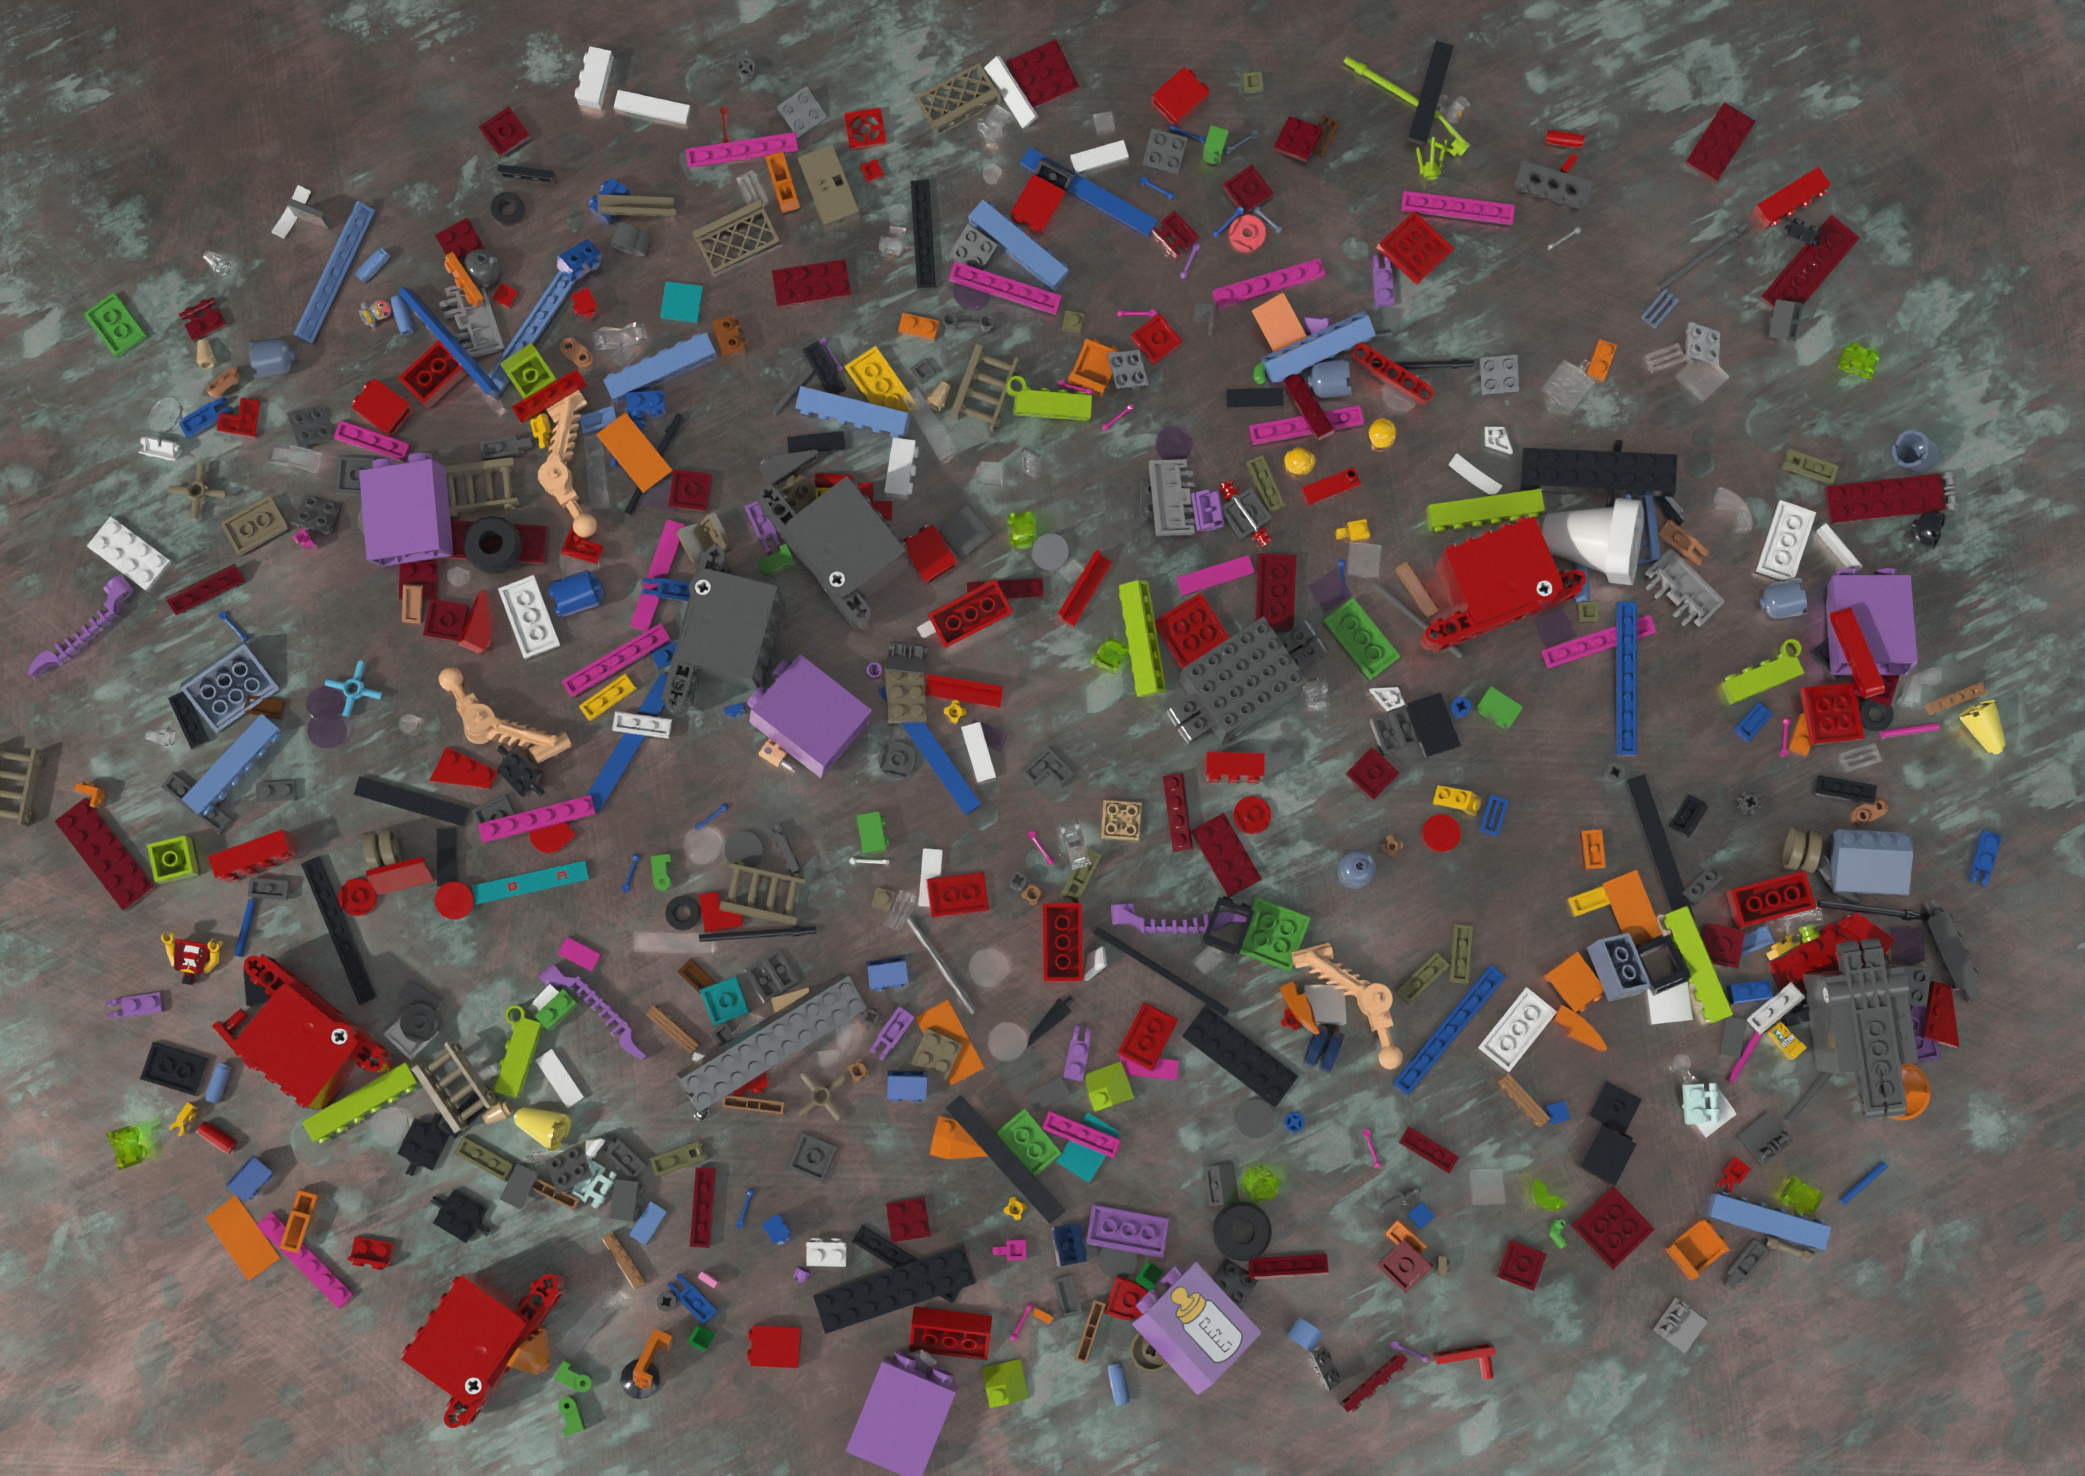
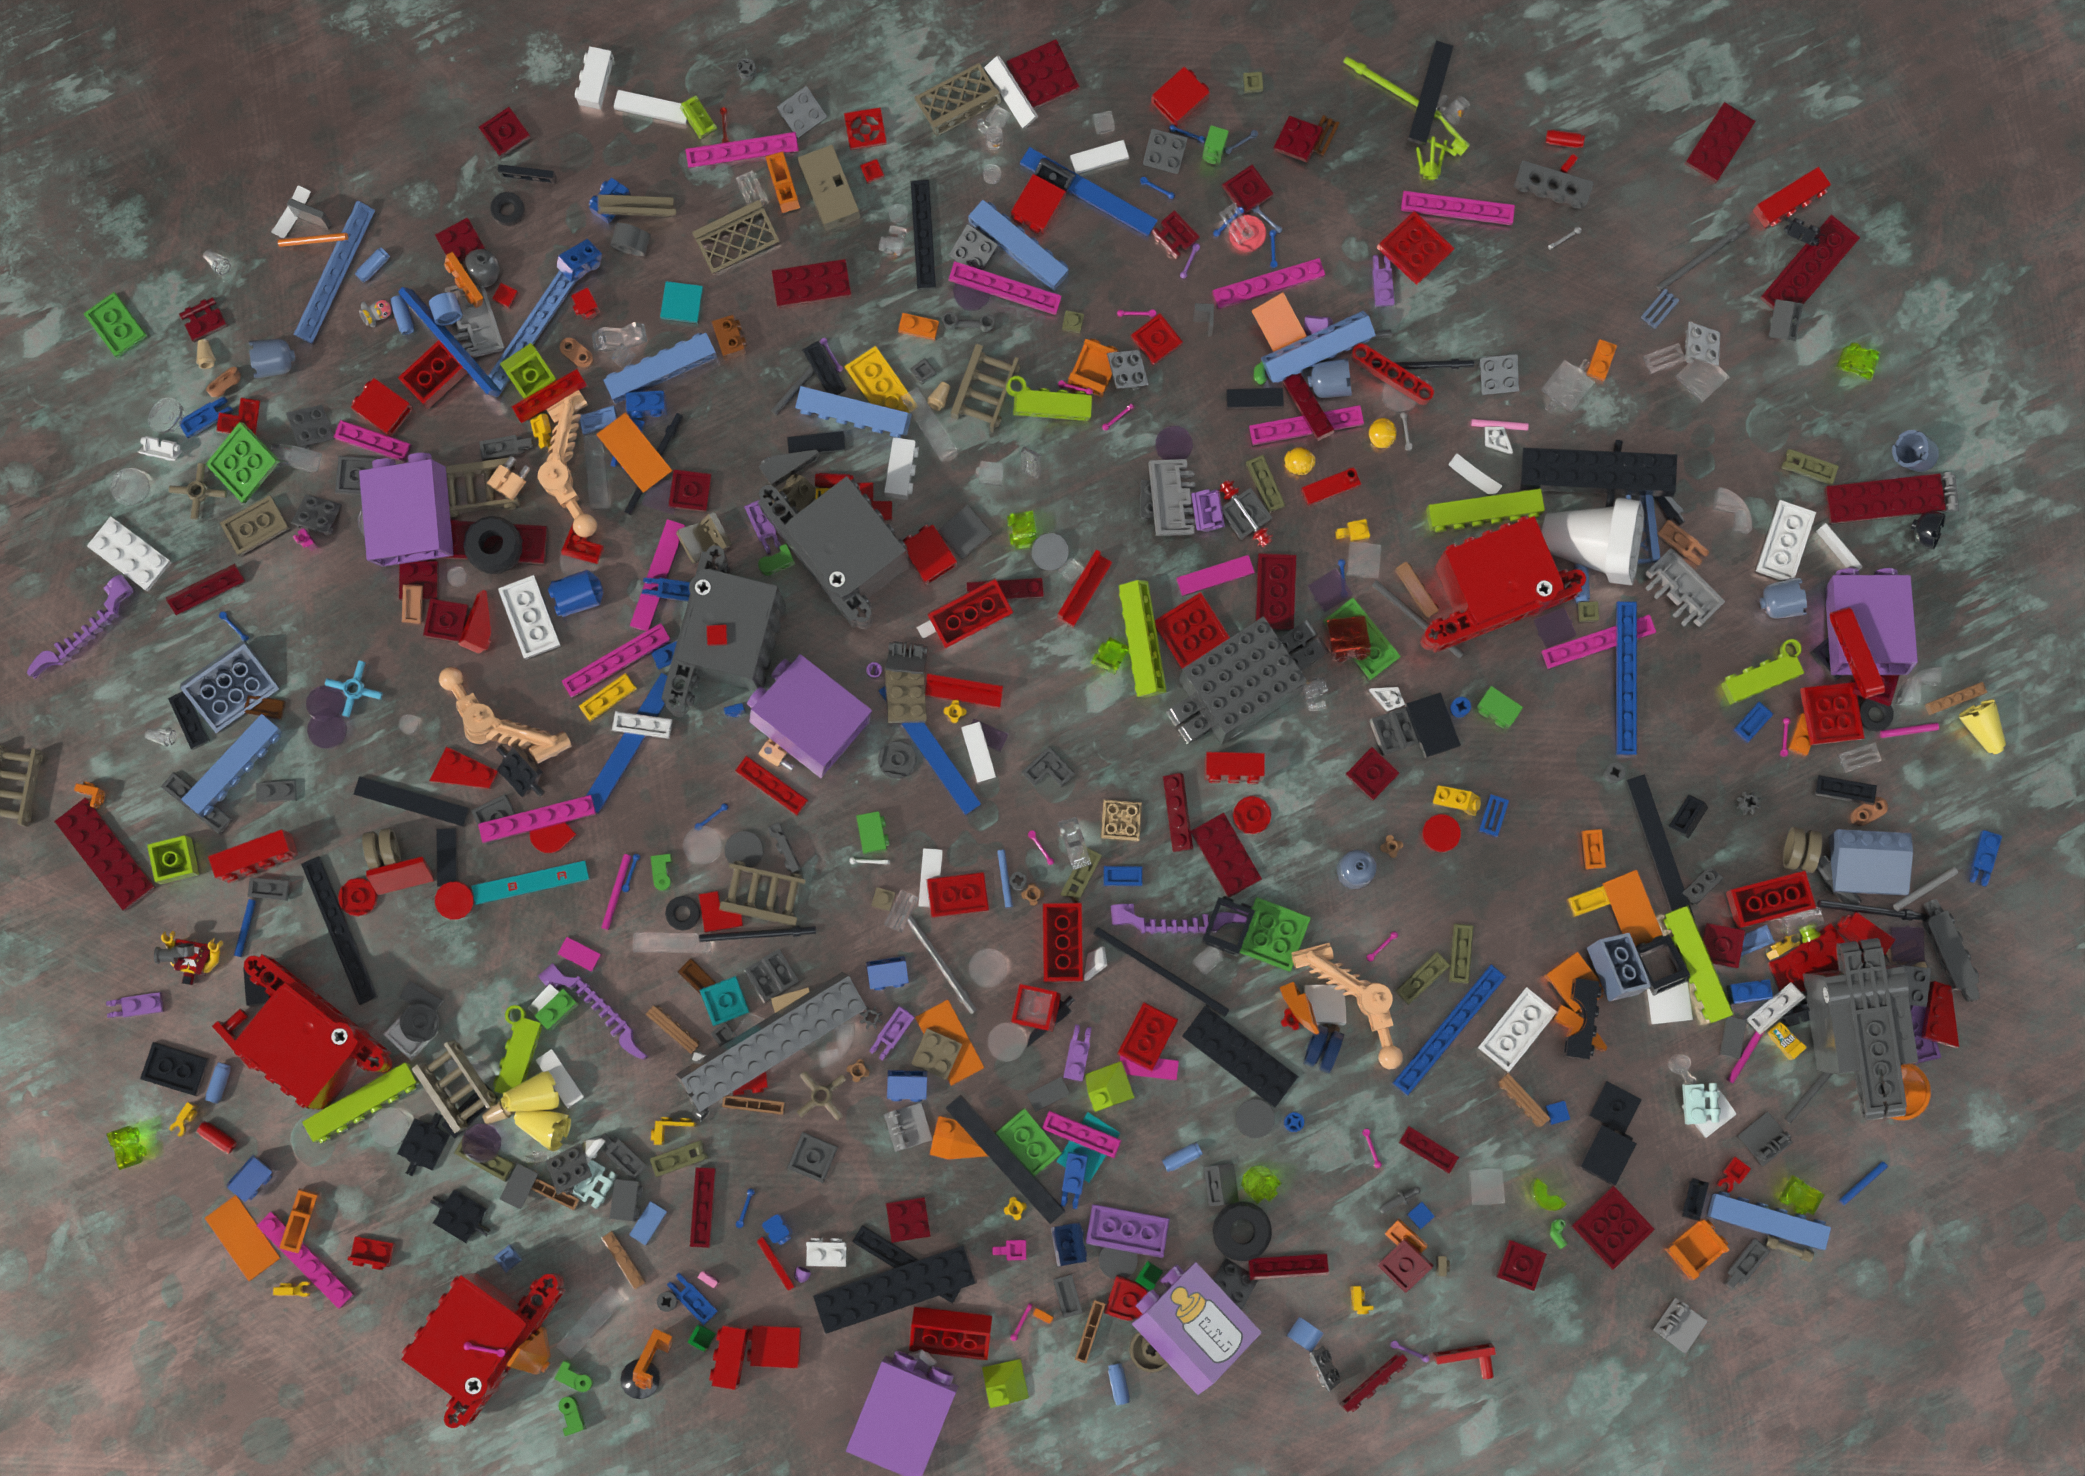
(130, 486): none -> clear tile
(173, 953): none -> dark grey connector
(242, 462): none -> bright green plate
(287, 1289): none -> yellow plate
(312, 239): none -> orange bar
(445, 309): none -> medium blue piece
(481, 1143): none -> clear purple tile
(501, 1352): none -> dark pink hinge
(506, 481): none -> light nougat piece
(507, 1258): none -> medium blue tile
(532, 1094): none -> light yellow cone
(616, 892): none -> dark pink bar
(658, 1133): none -> yellow bracket
(698, 117): none -> lime hinge
(717, 635): none -> red tile
(729, 1356): none -> red brick
(771, 785): none -> red tile
(776, 1264): none -> red tile
(908, 1127): none -> light grey hinge
(1005, 878): none -> medium blue bar
(1036, 1007): none -> piece
(1074, 1177): none -> blue hinge
(1122, 875): none -> blue tile
(1182, 1157): none -> medium blue piece
(1228, 210): none -> clear tile
(1273, 264): none -> blue hinge
(1348, 638): none -> clear red plate
(1357, 1298): none -> yellow bracket
(1370, 957): none -> dark pink hinge
(1408, 446): none -> light grey hinge
(1492, 423): none -> bright pink bar
(1585, 994): none -> black arch
(1695, 1199): none -> black hinge
(1925, 889): none -> light grey bar

